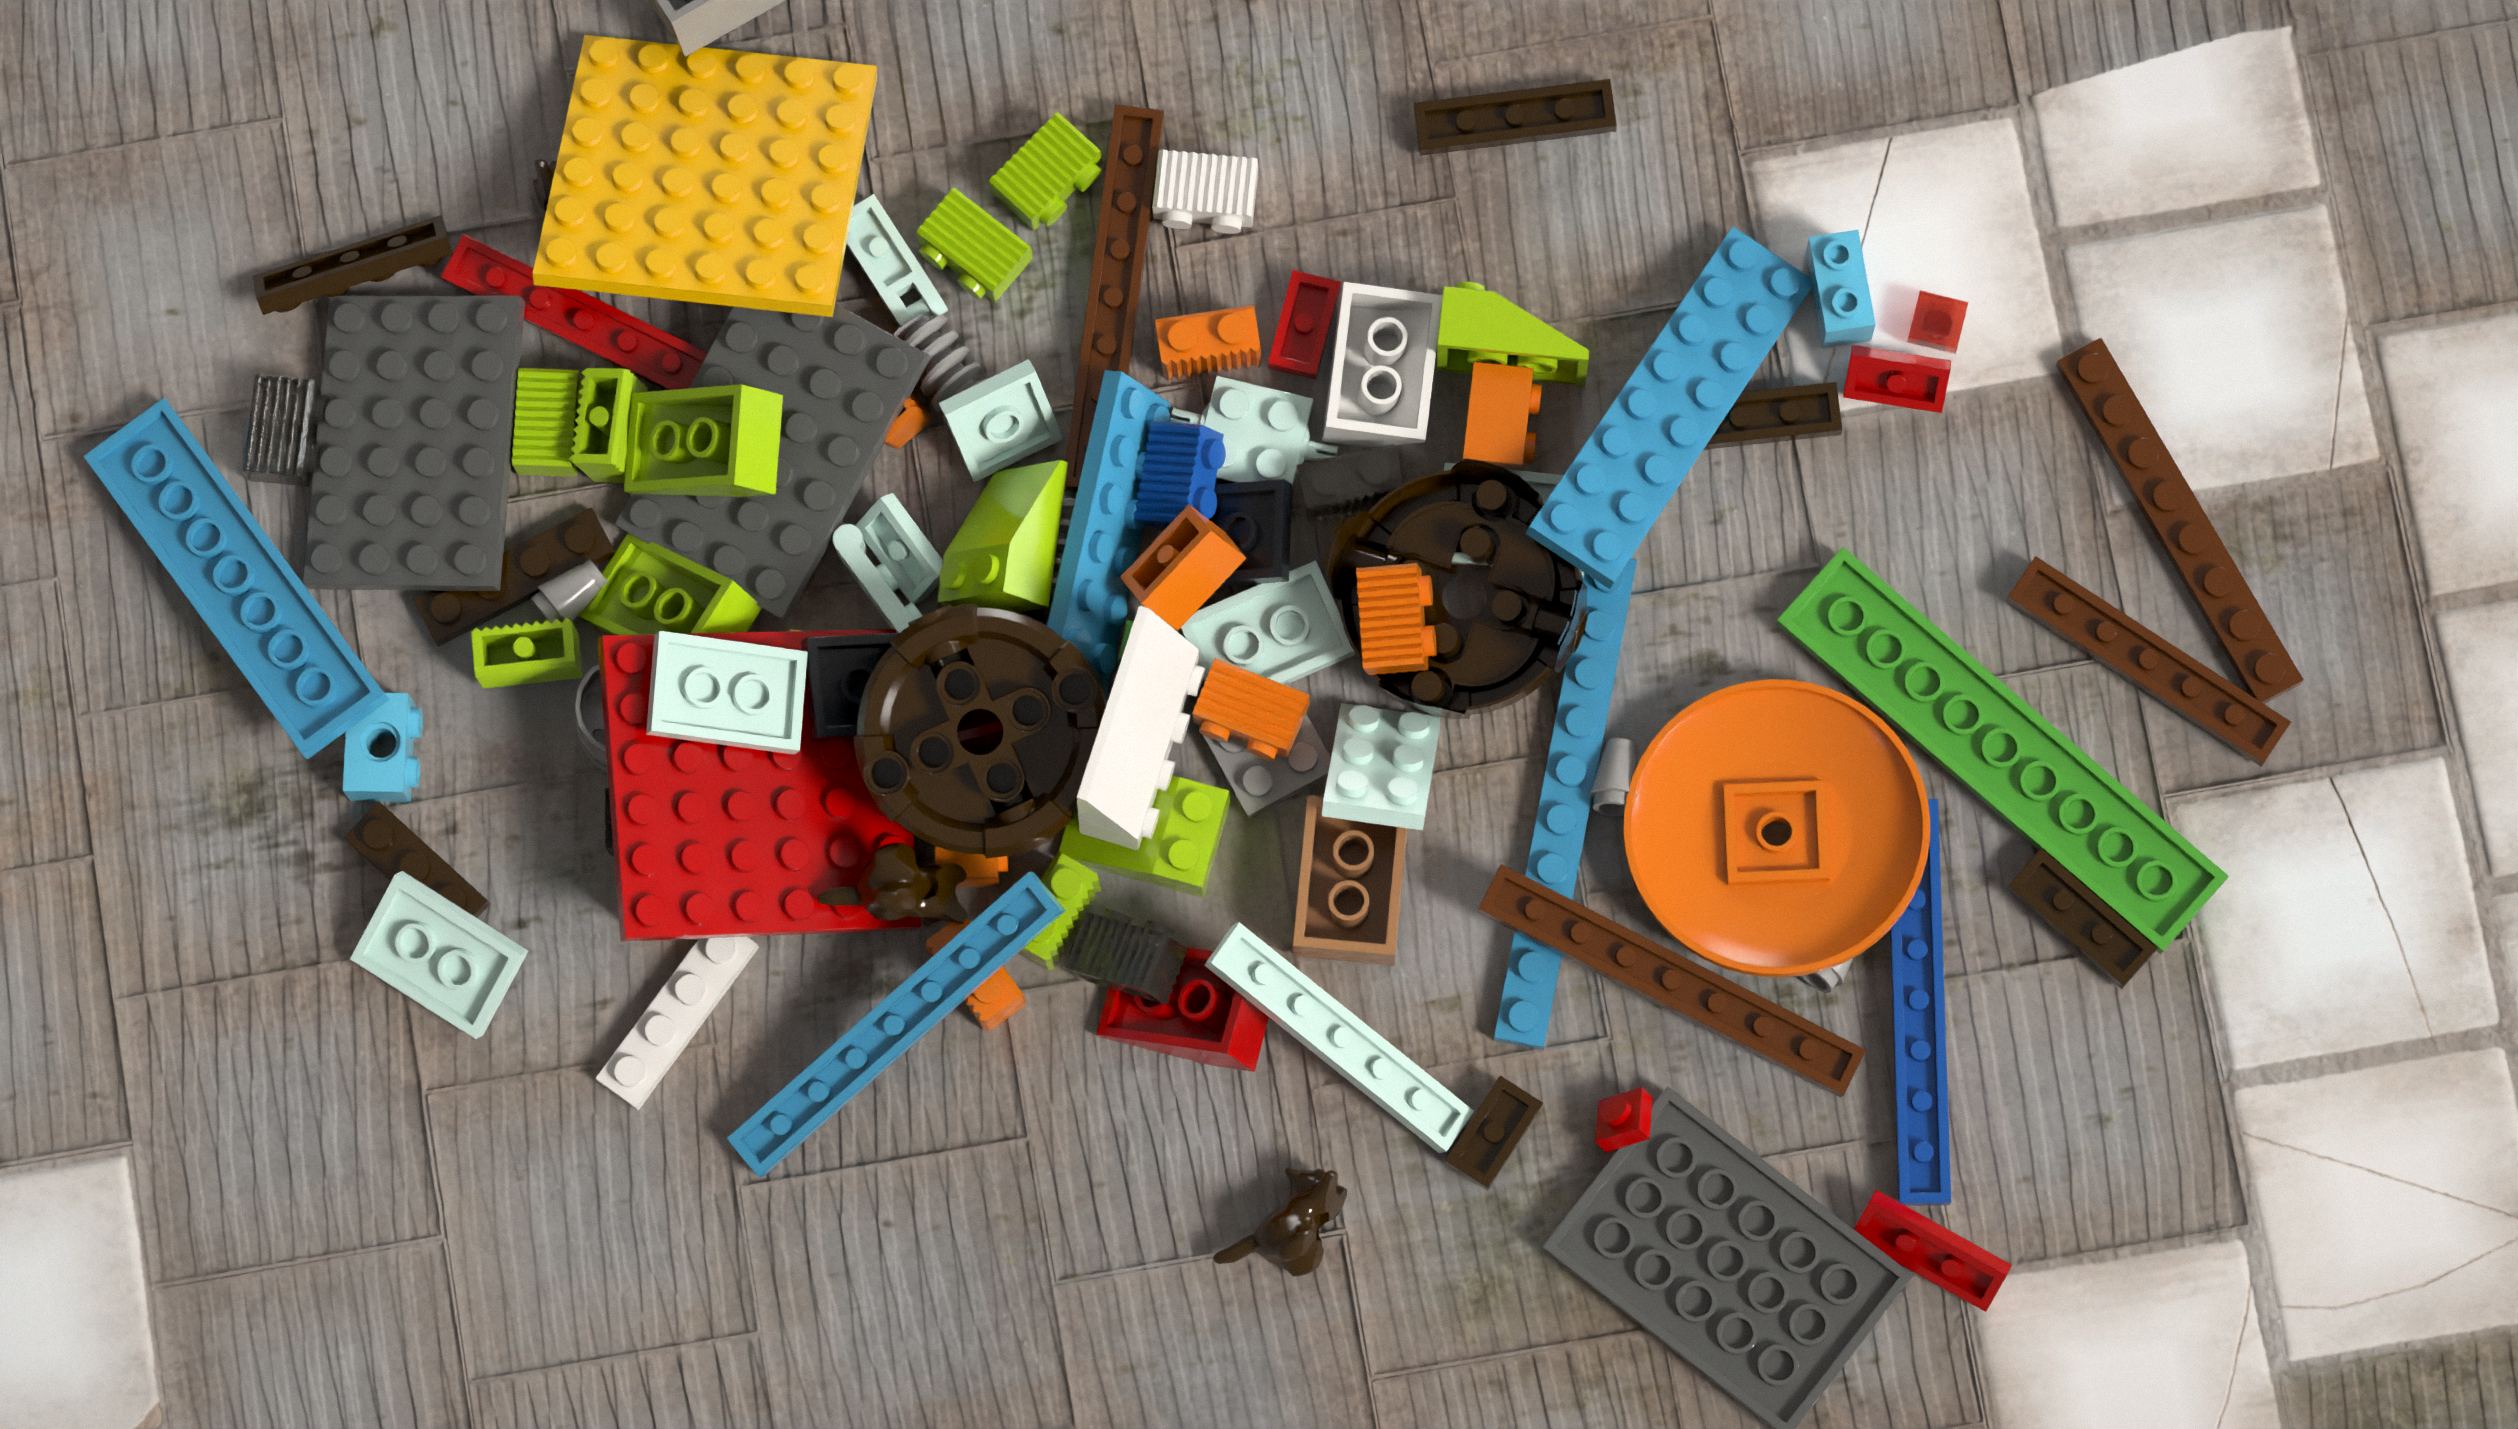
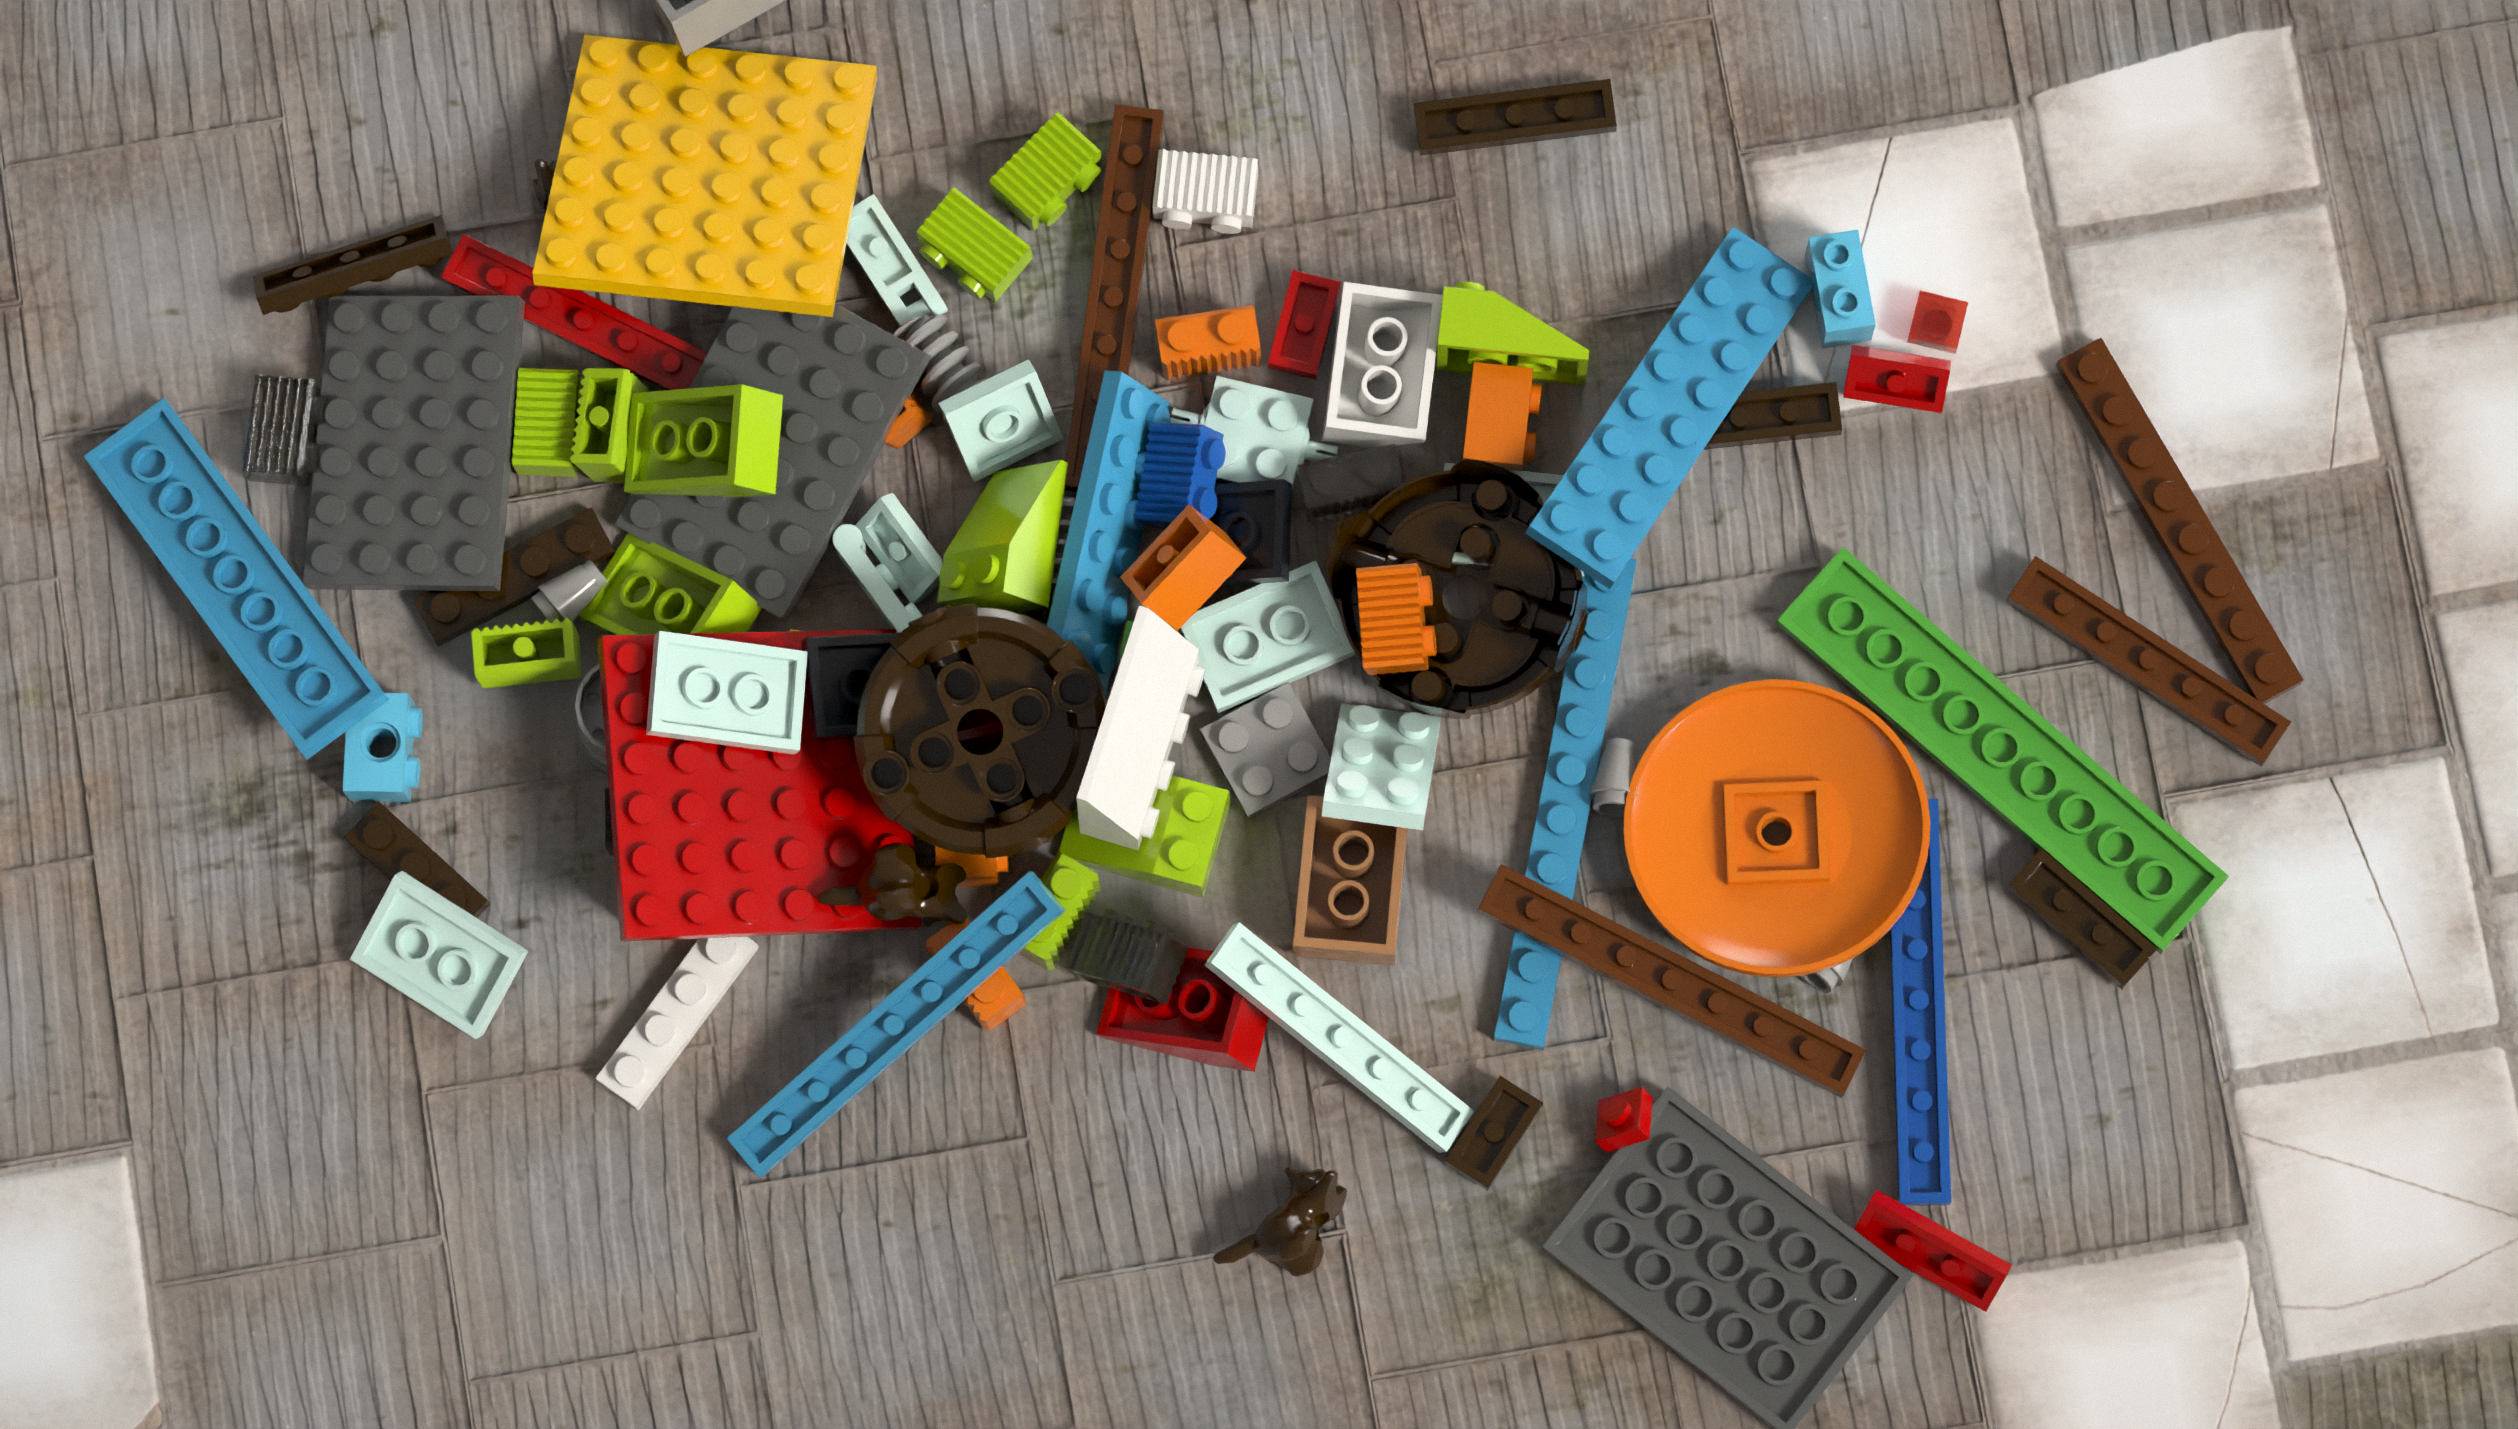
(1250, 710): orange brick -> none

